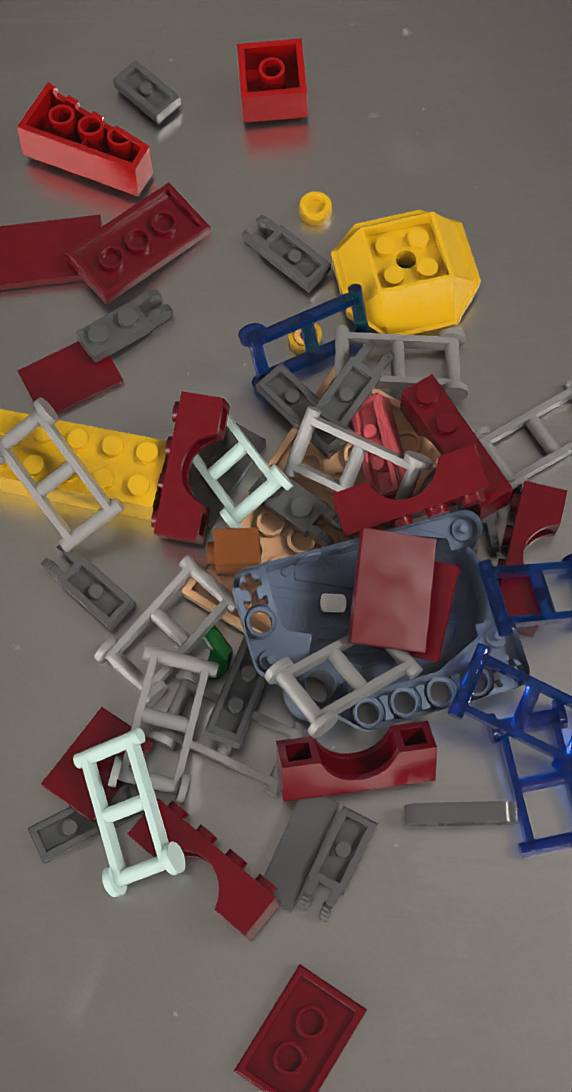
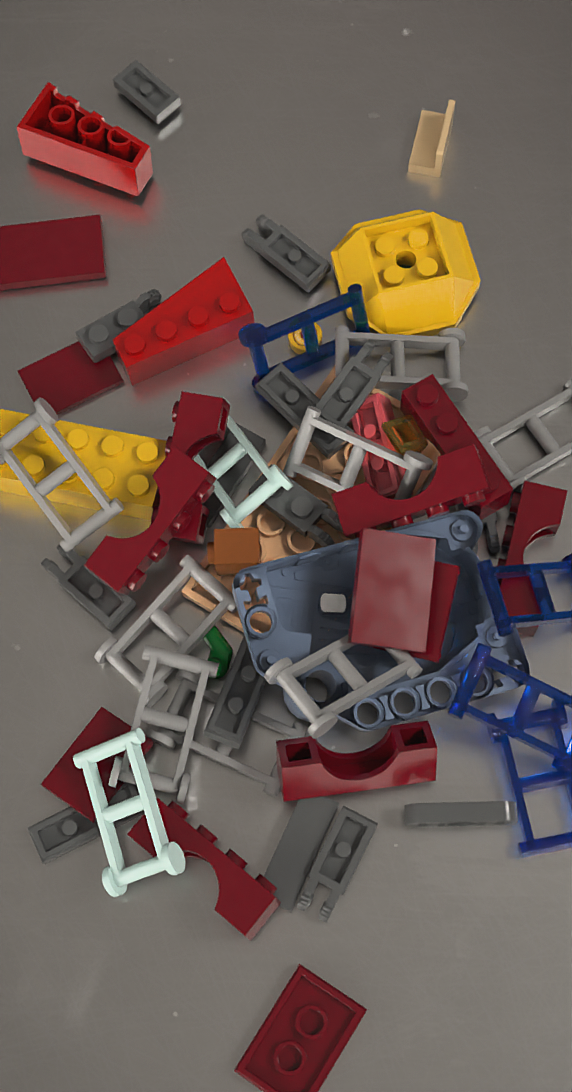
(125, 560): none -> dark red arch
(137, 243): dark red tile -> none
(185, 325): none -> red wedge
(272, 80): red brick -> none
(315, 208): yellow tile -> none
(405, 435): none -> clear yellow slope
(431, 141): none -> tan panel

